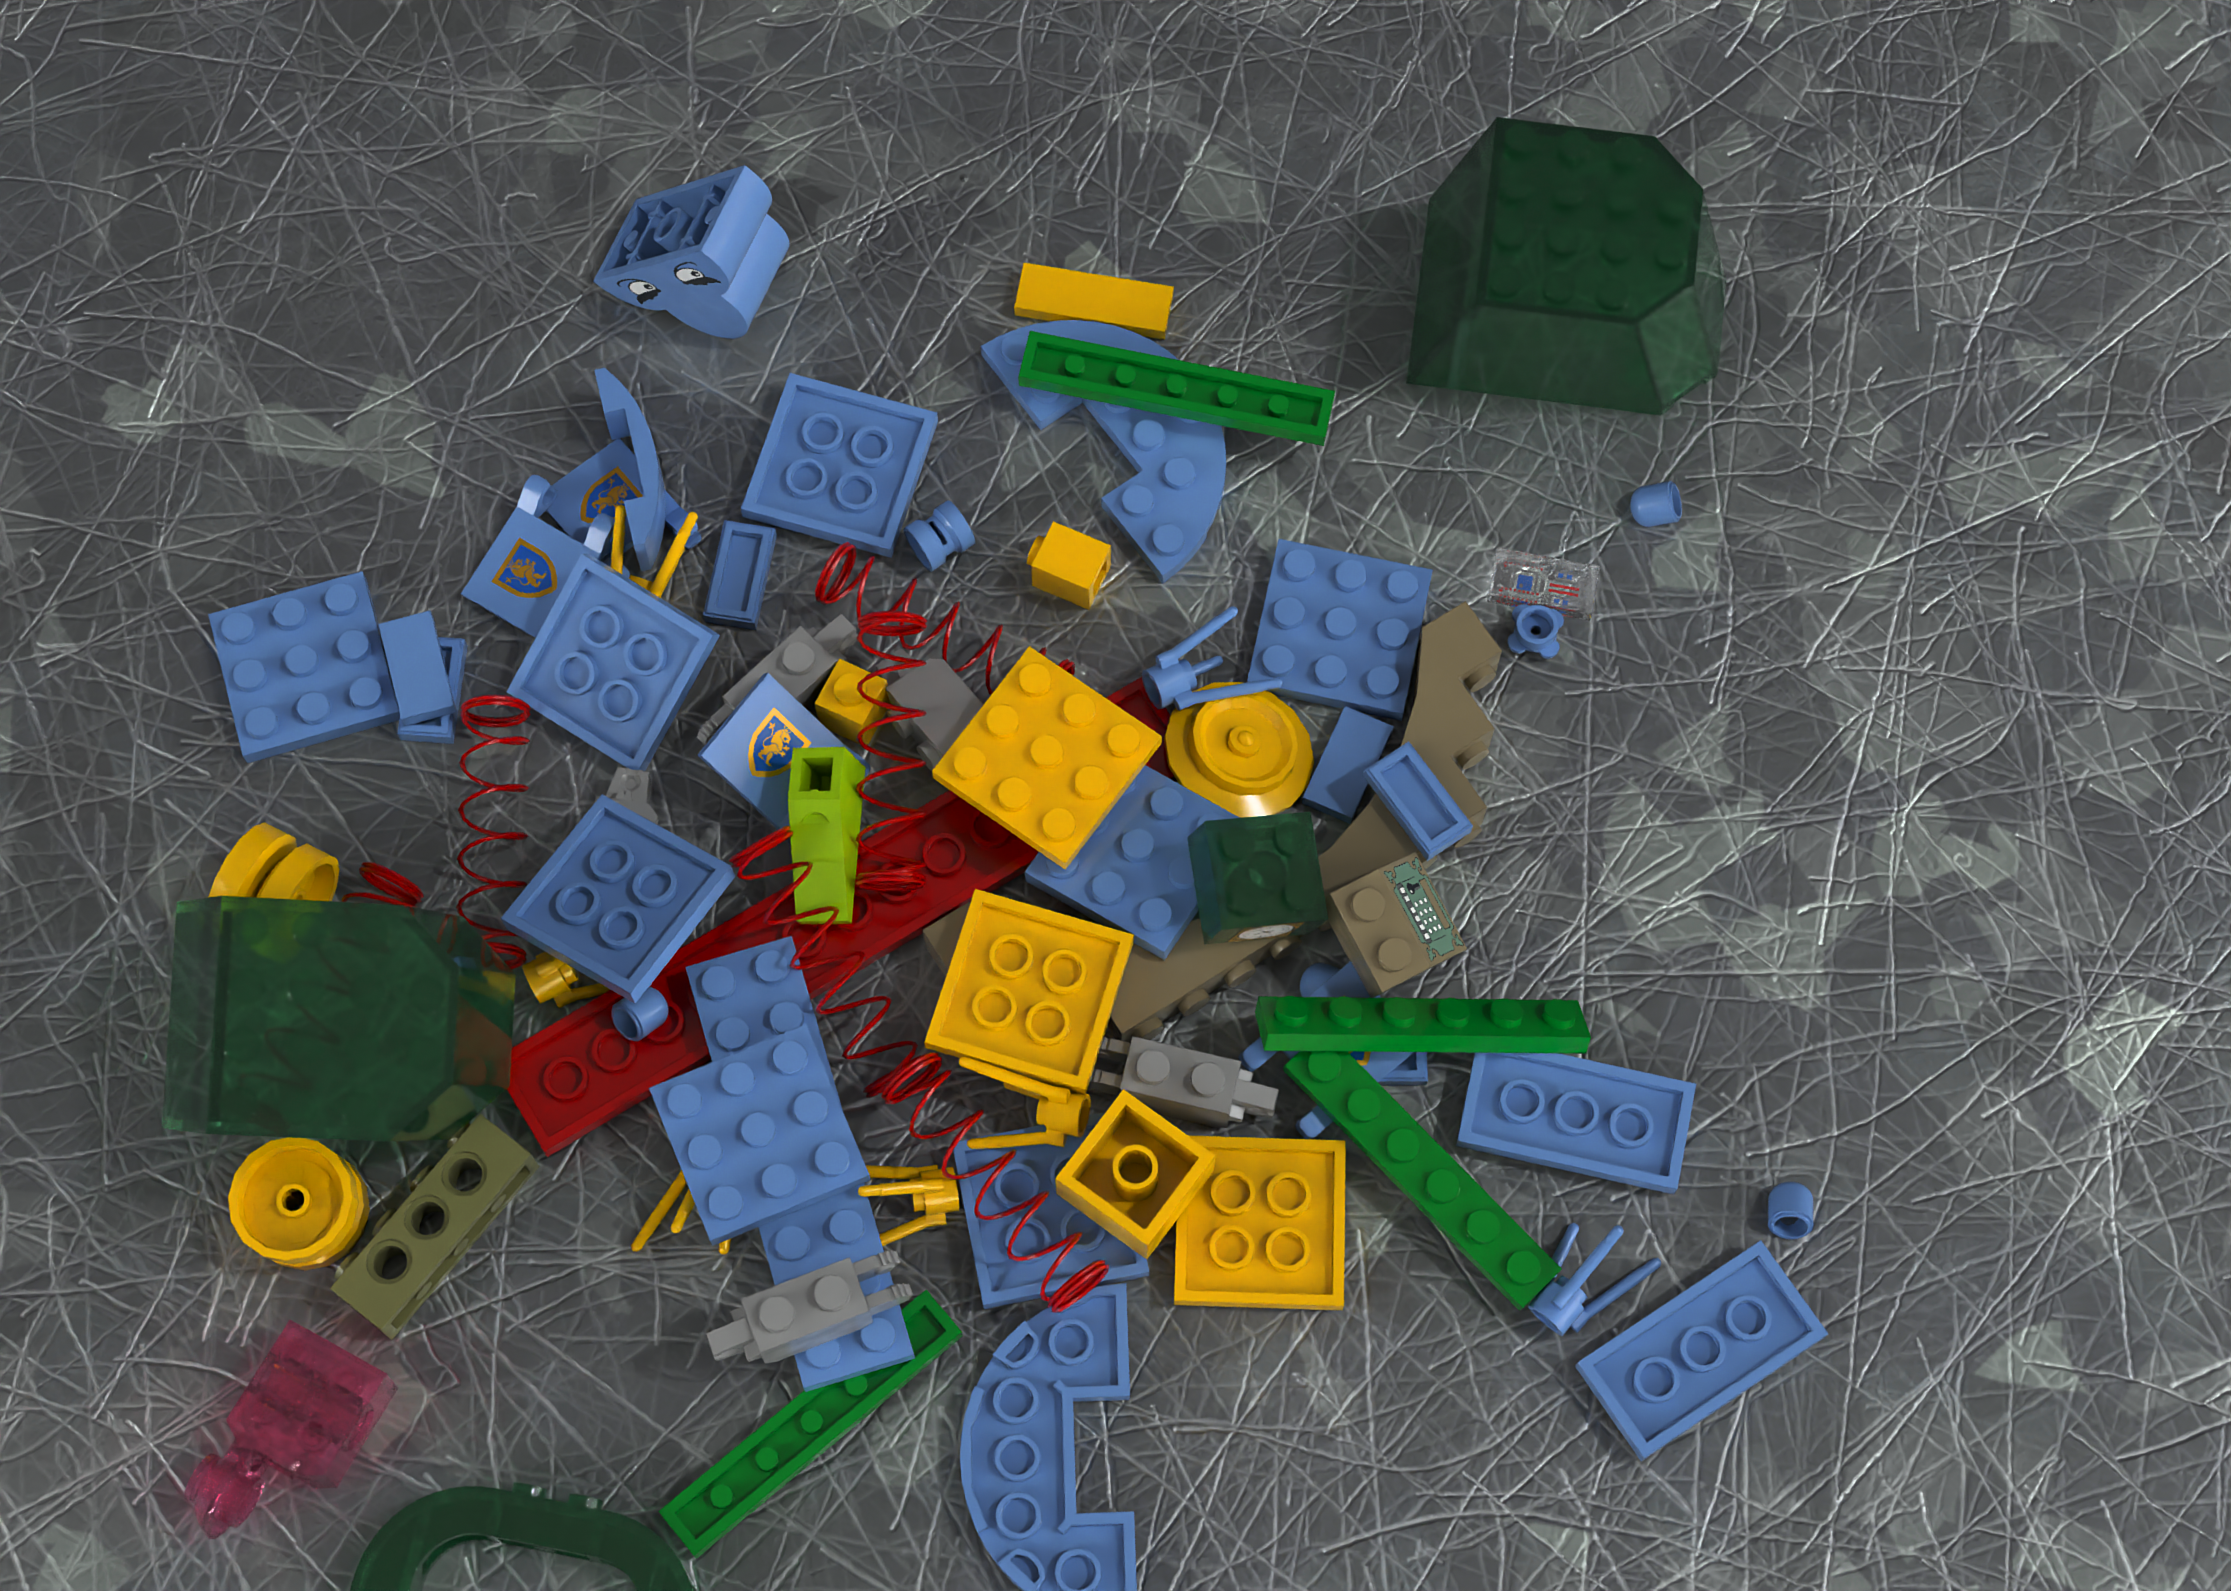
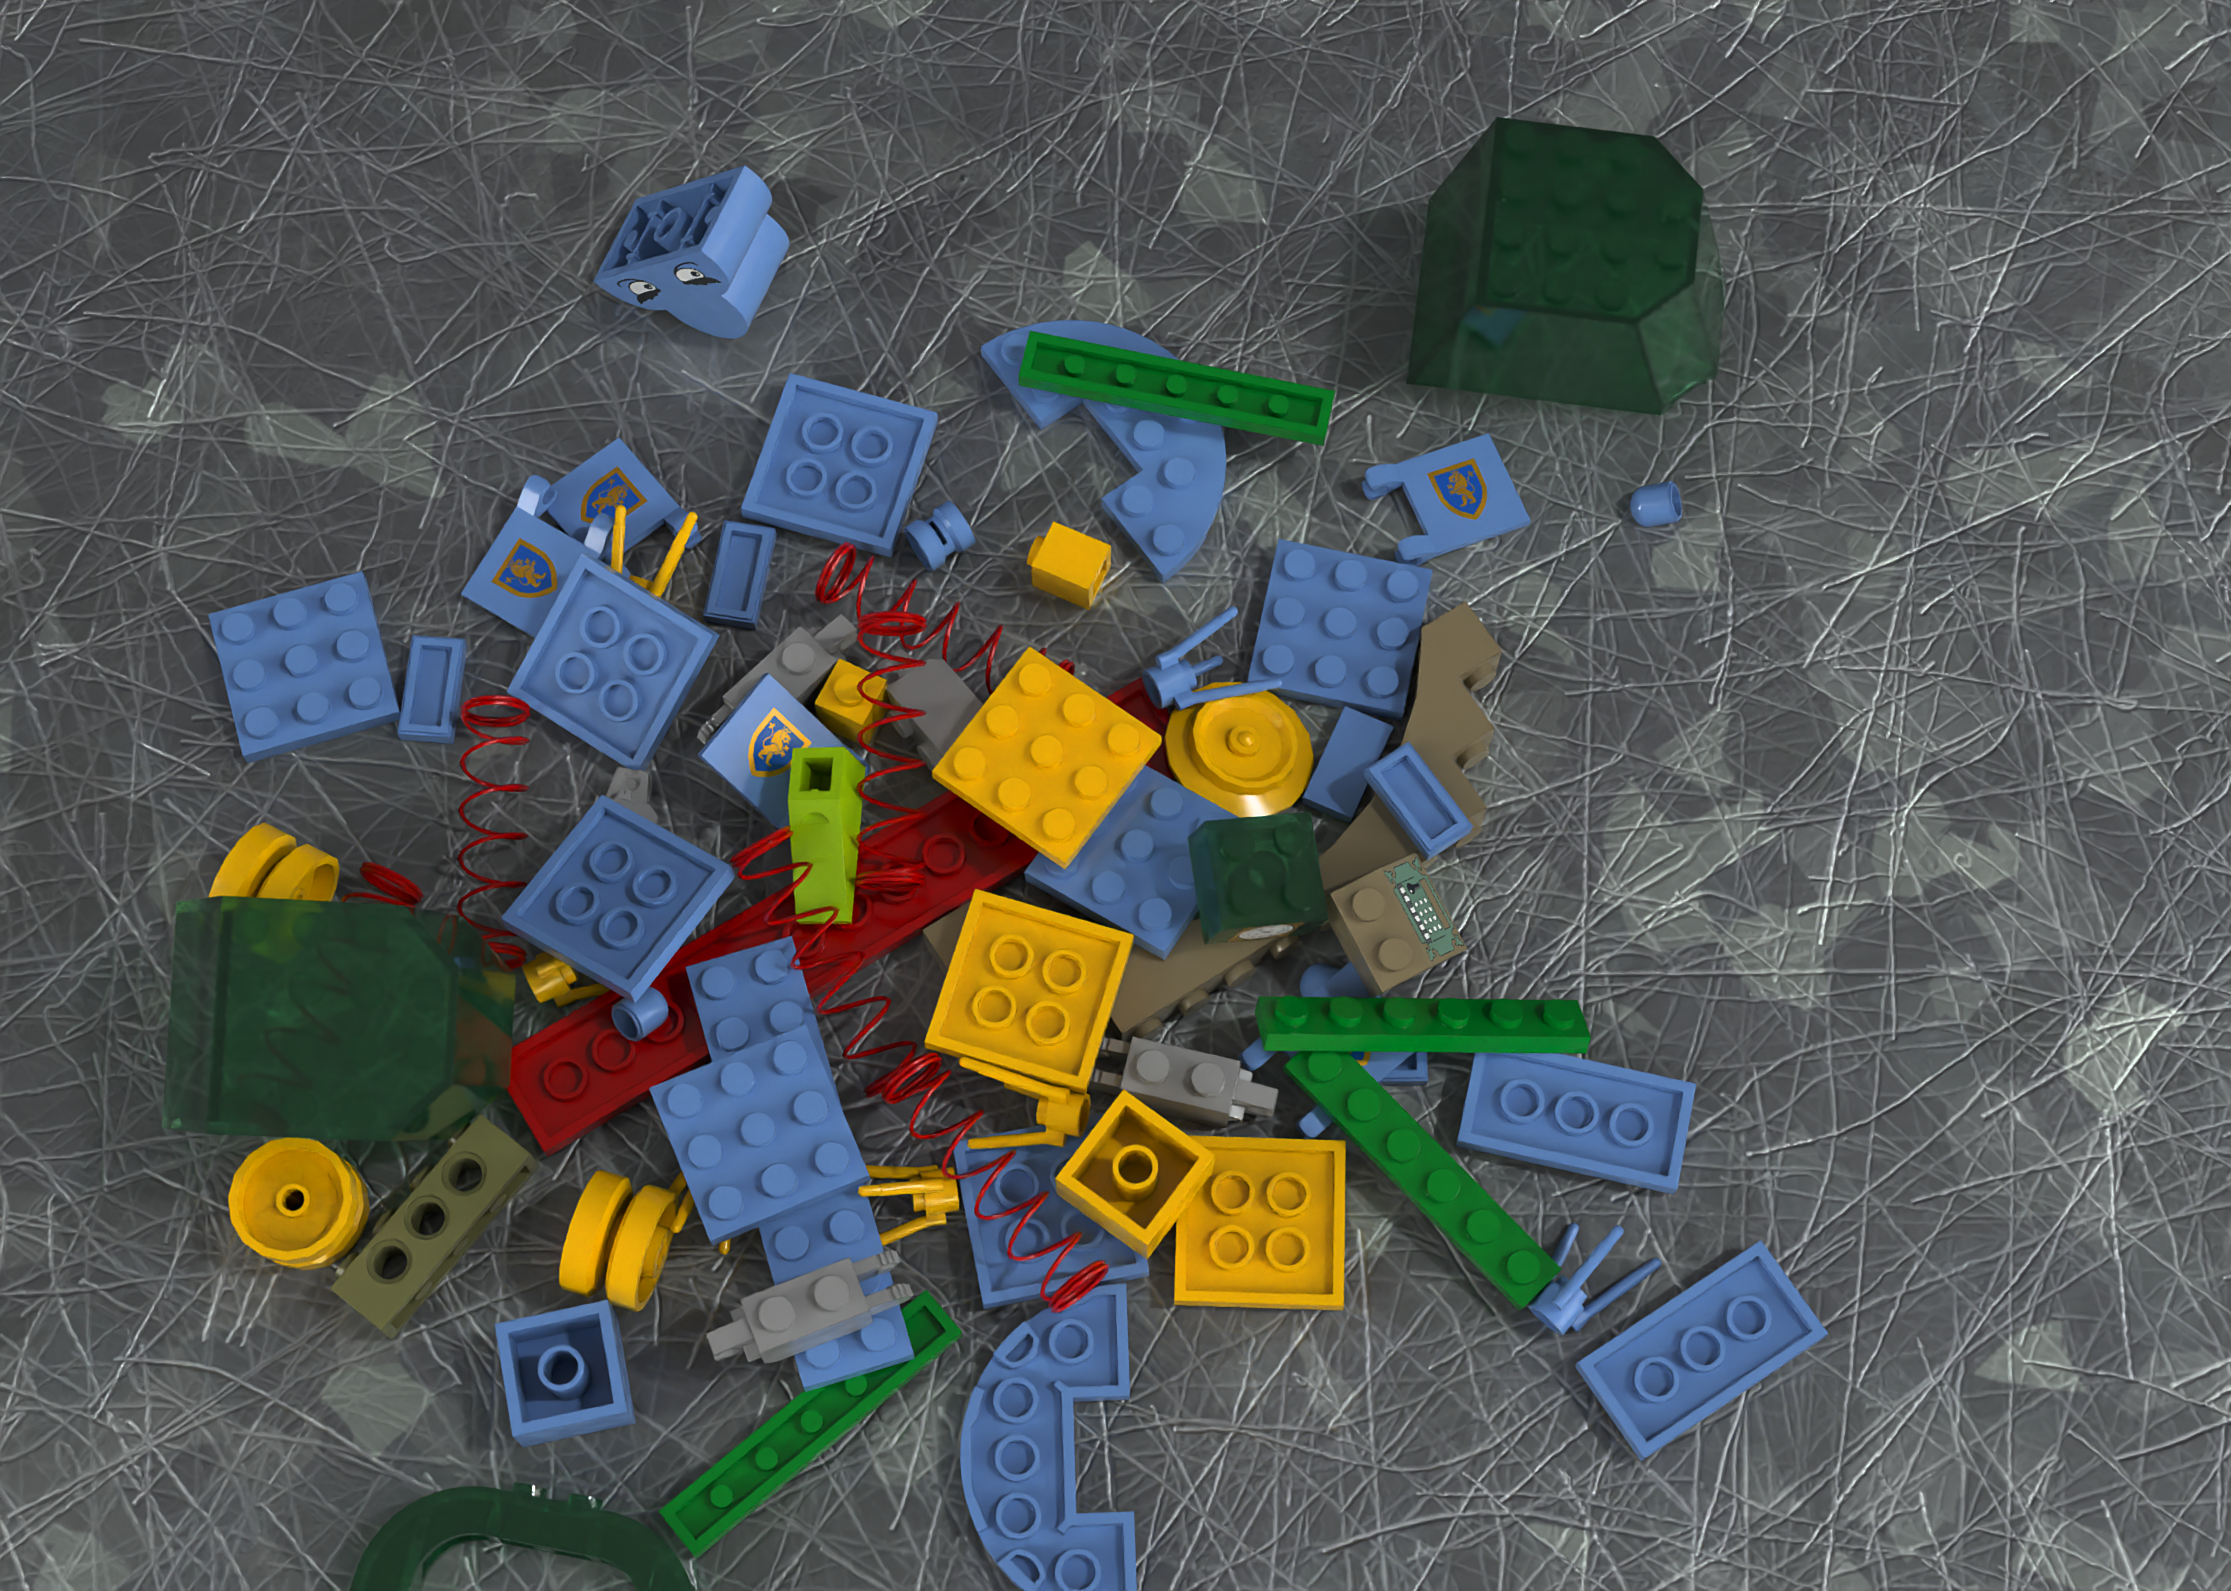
(297, 1415): clear pink brick -> none
(417, 668): medium blue tile -> none
(564, 1373): none -> medium blue brick
(618, 1240): none -> yellow wheel
(648, 512): medium blue slope -> none
(1076, 295): yellow tile -> none
(1456, 496): none -> medium blue flag
(1543, 581): clear tile -> none
(1544, 619): medium blue plate -> none
(1794, 1201): medium blue piece -> none

